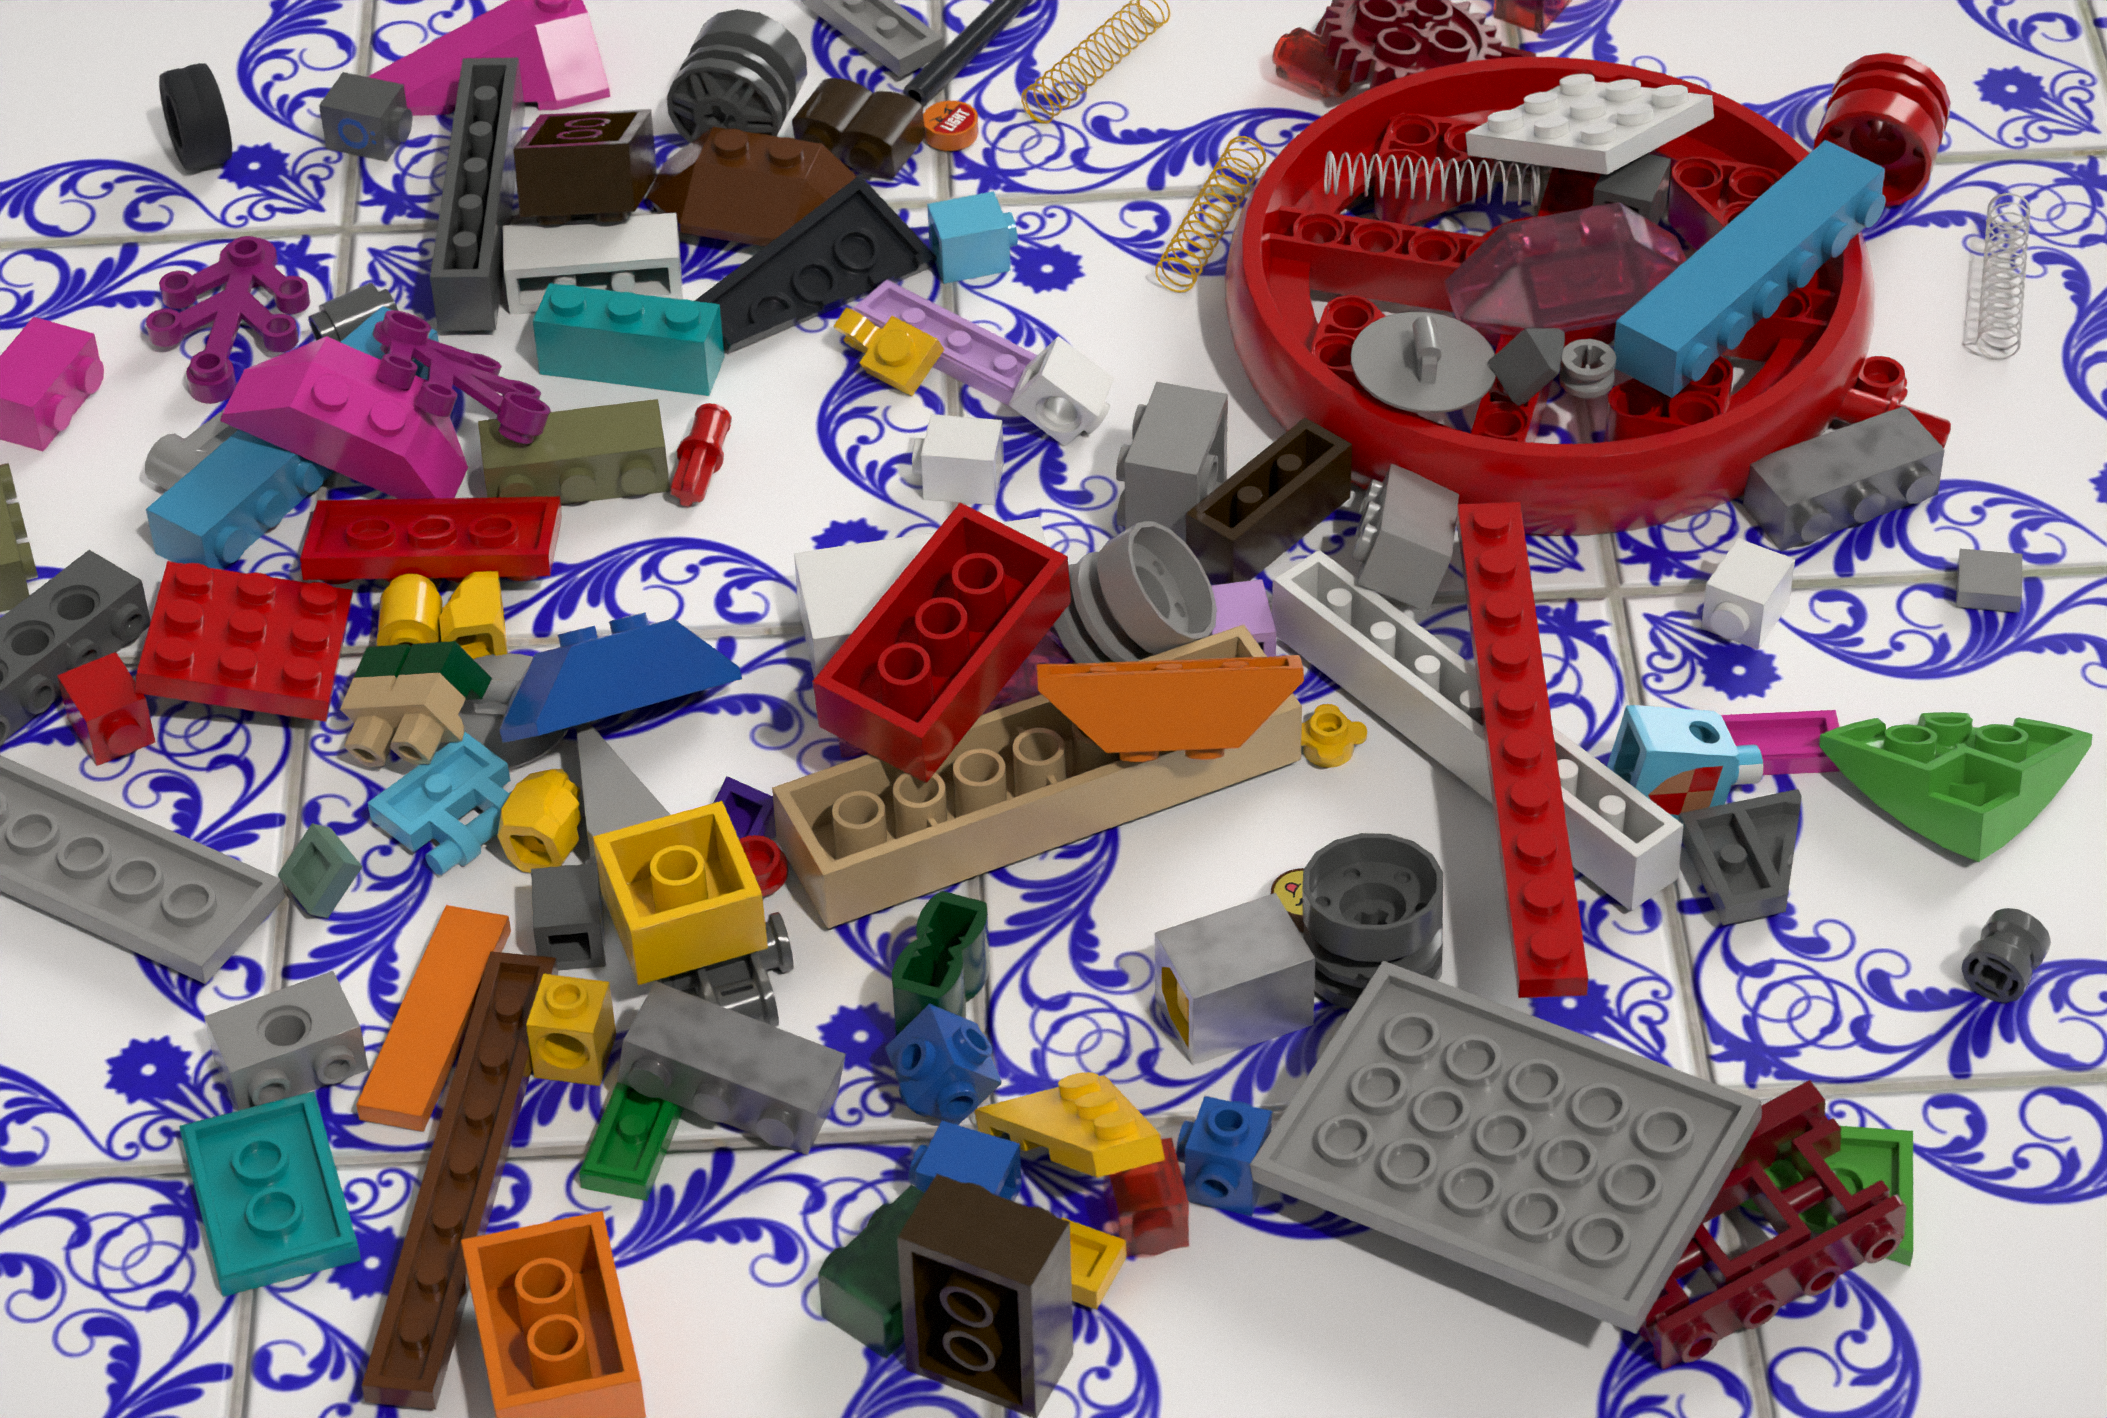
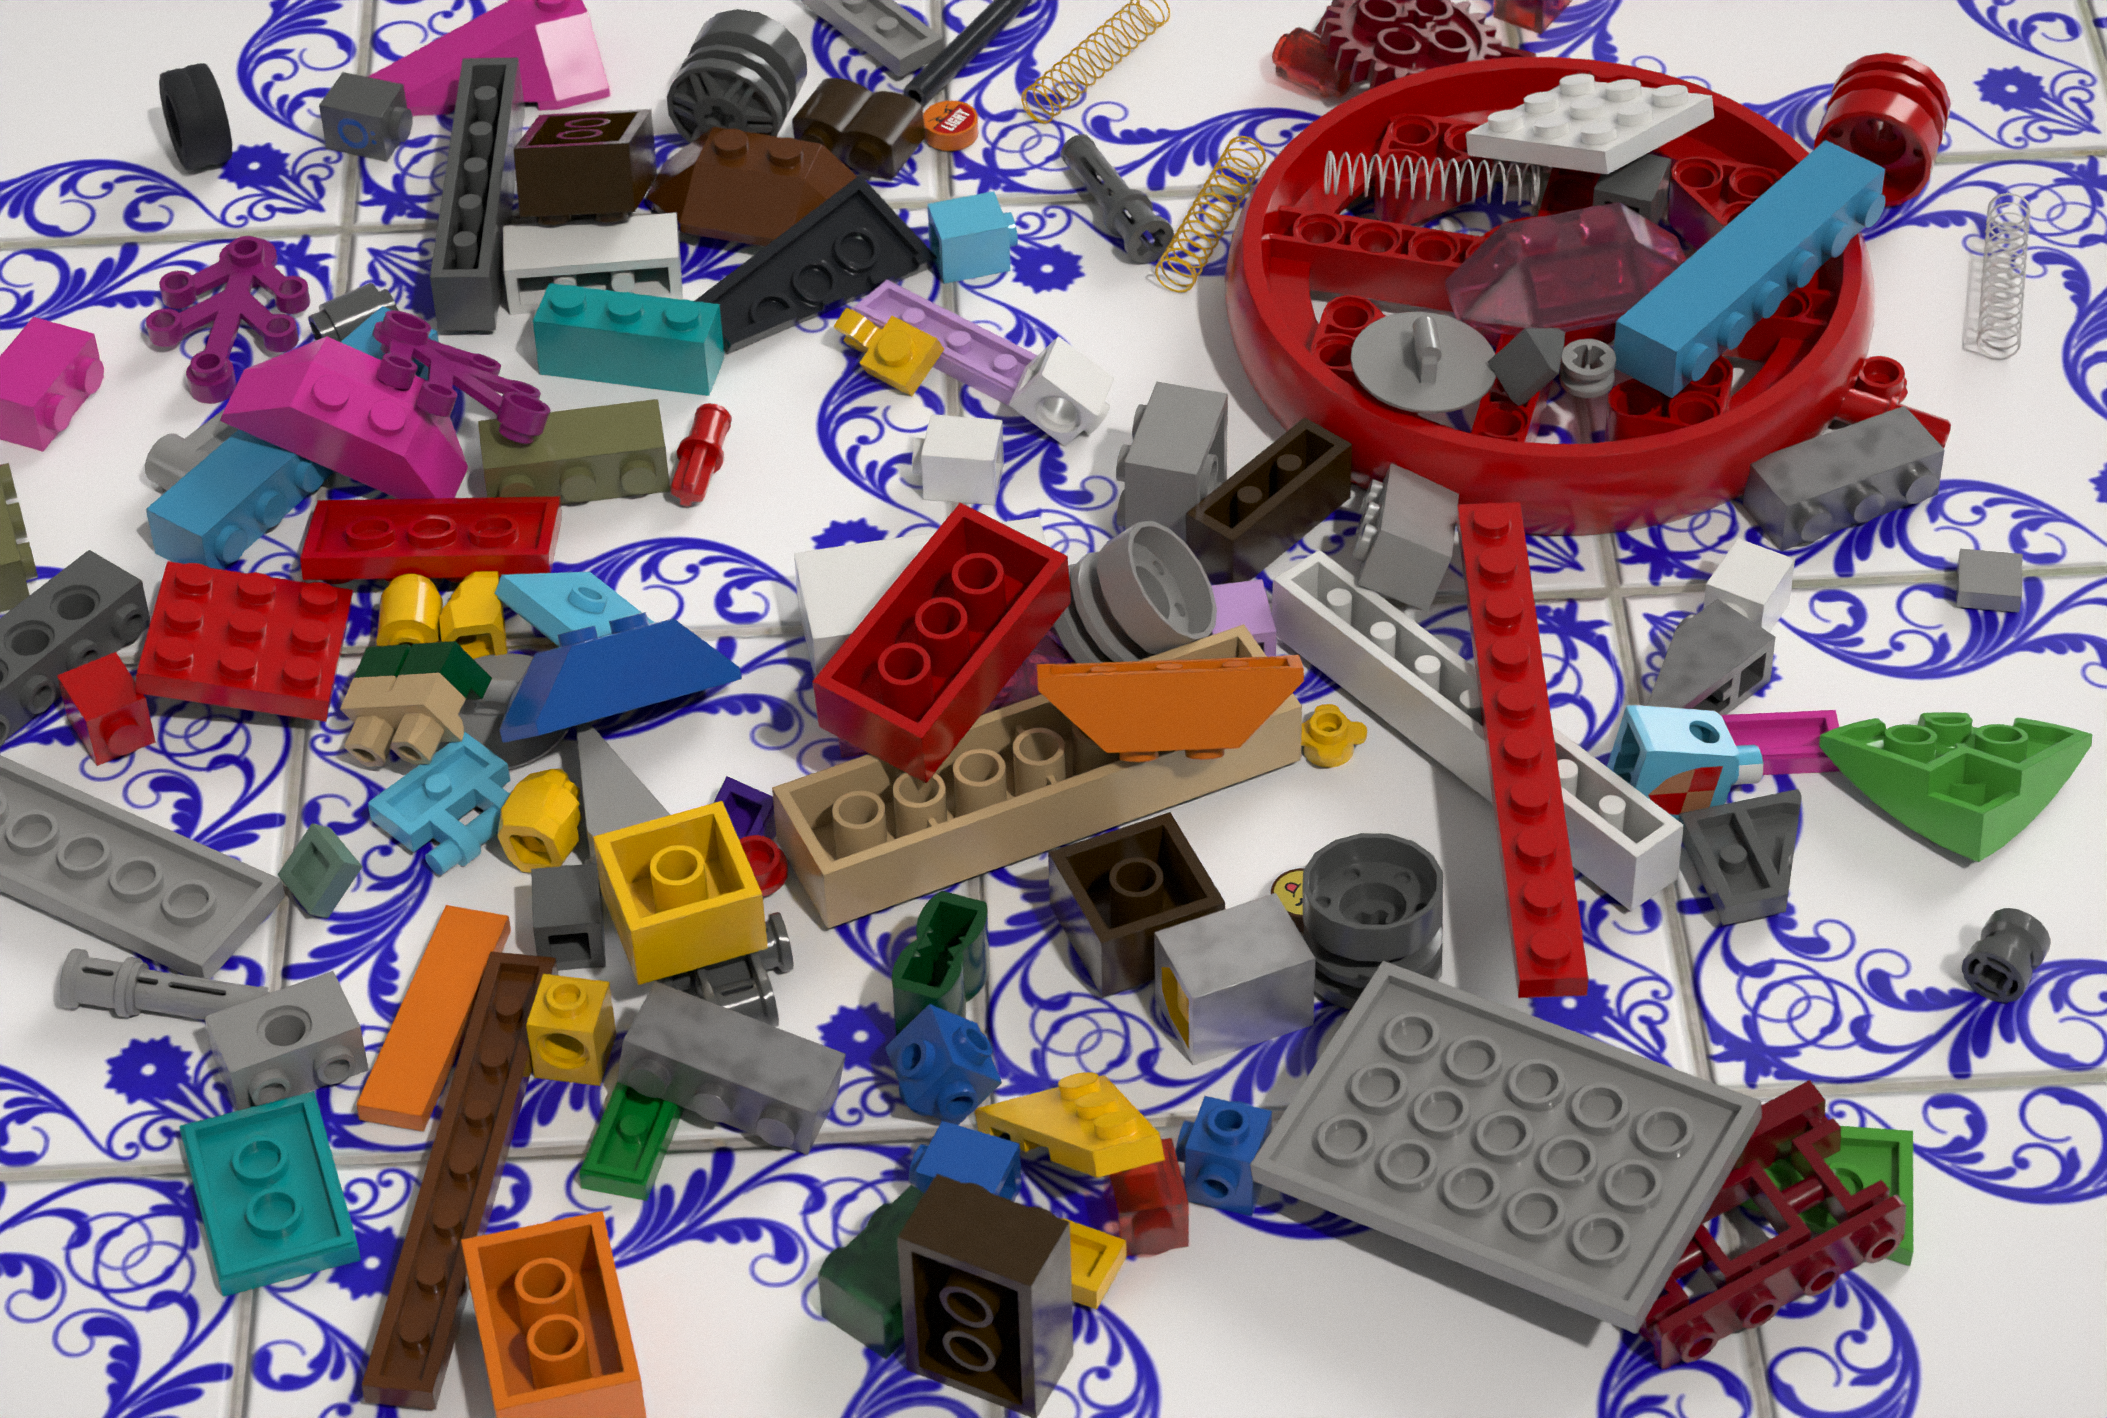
(134, 988): none -> light grey pin
(563, 602): none -> medium azure plate
(1087, 162): none -> dark grey pin
(1123, 890): none -> dark brown brick
(1714, 661): none -> flat silver slope

